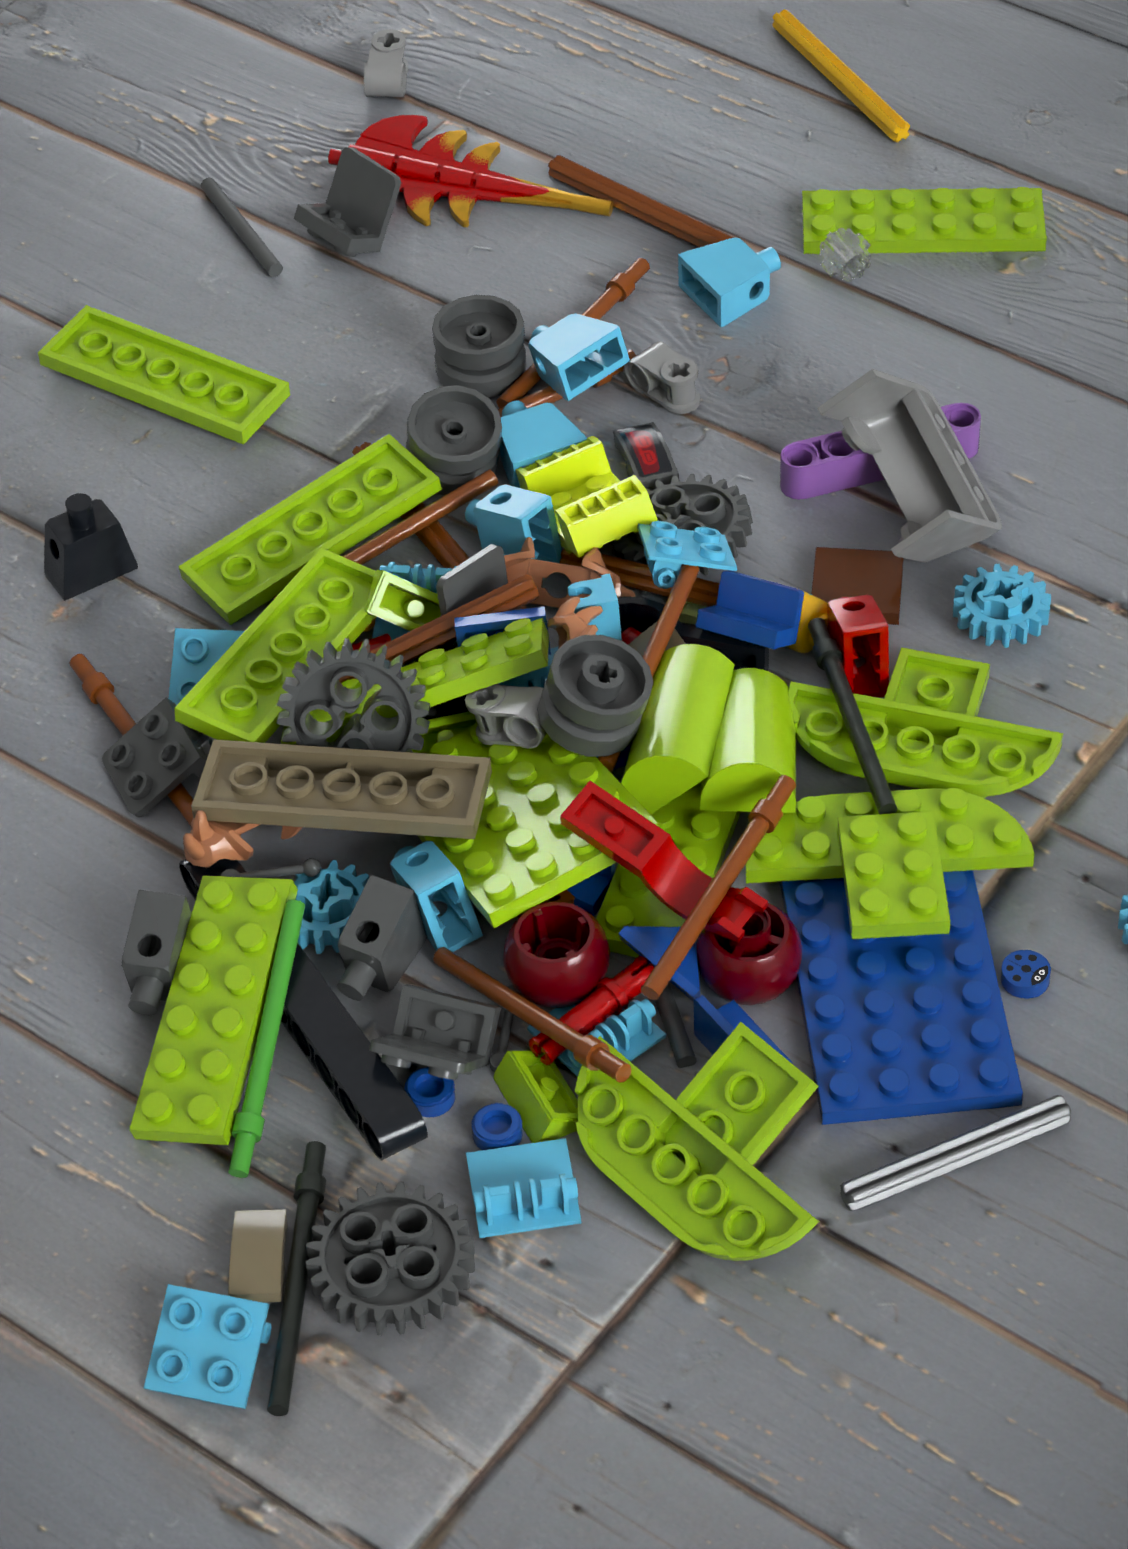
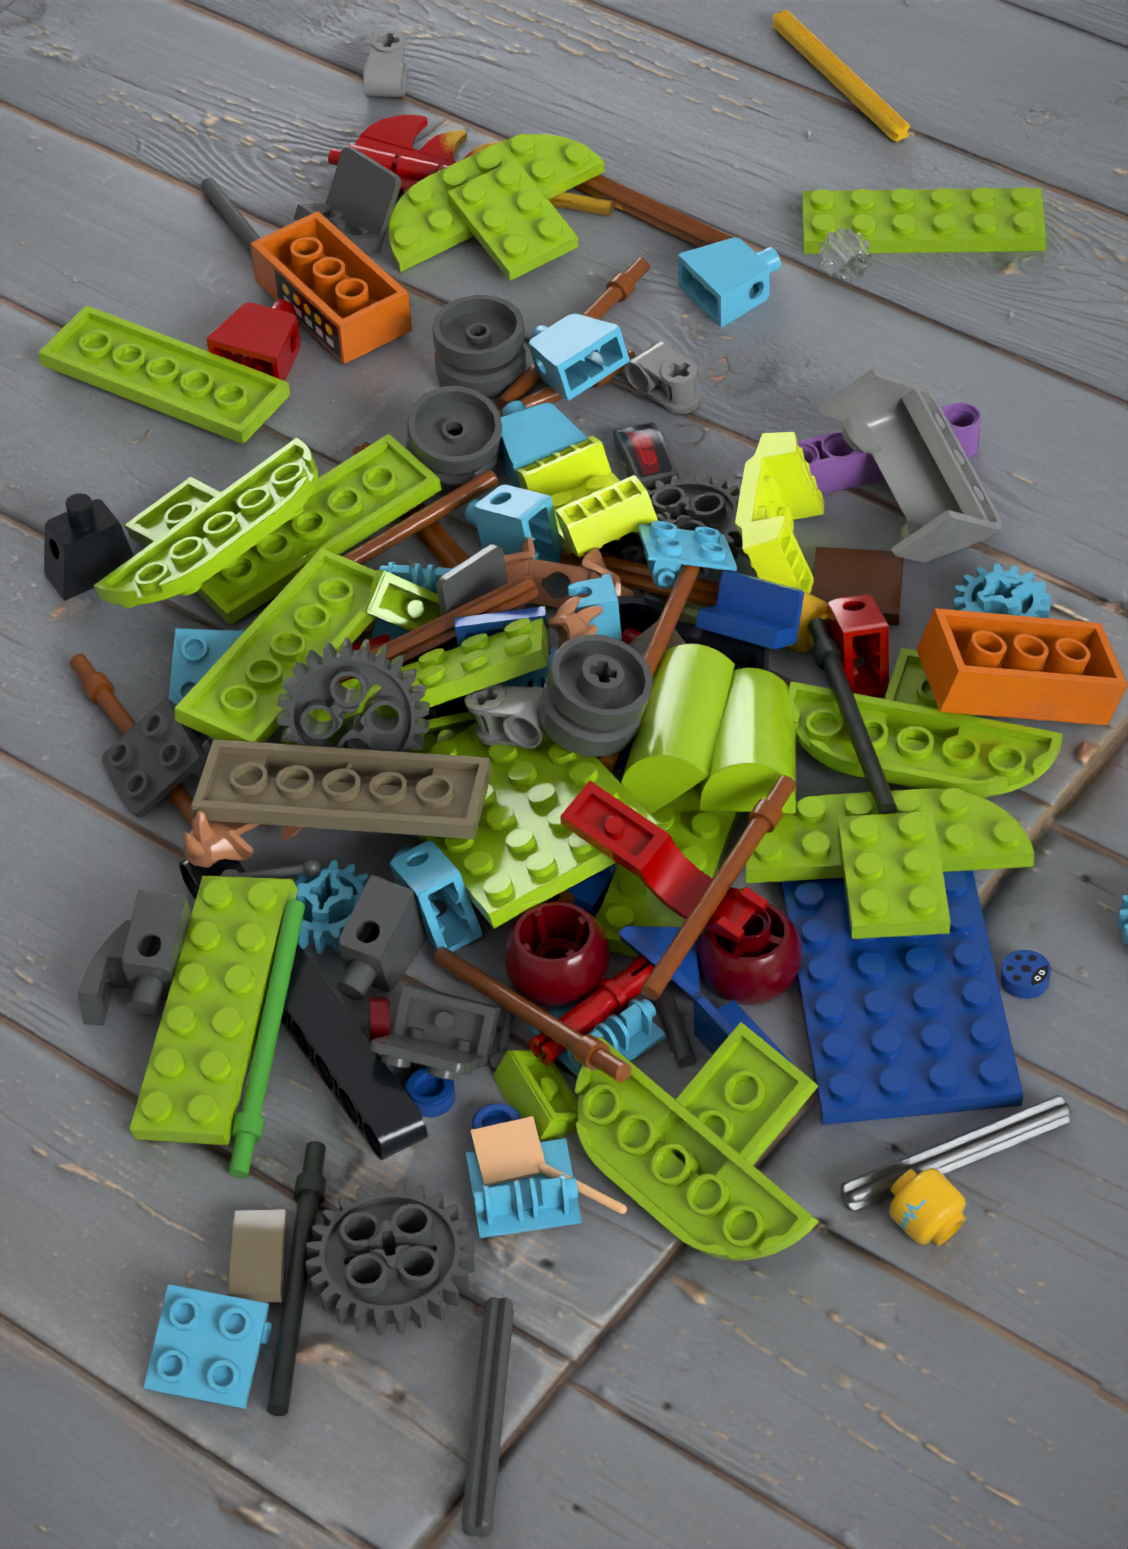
(102, 976): none -> dark grey slope
(204, 530): none -> lime plate
(259, 338): none -> red torso
(332, 286): none -> orange brick
(378, 1017): none -> dark red tile
(487, 1418): none -> dark grey axle
(498, 199): none -> lime plate
(514, 1152): none -> light nougat piece
(772, 495): none -> neon yellow plate
(927, 1206): none -> yellow head
(1021, 667): none -> orange brick

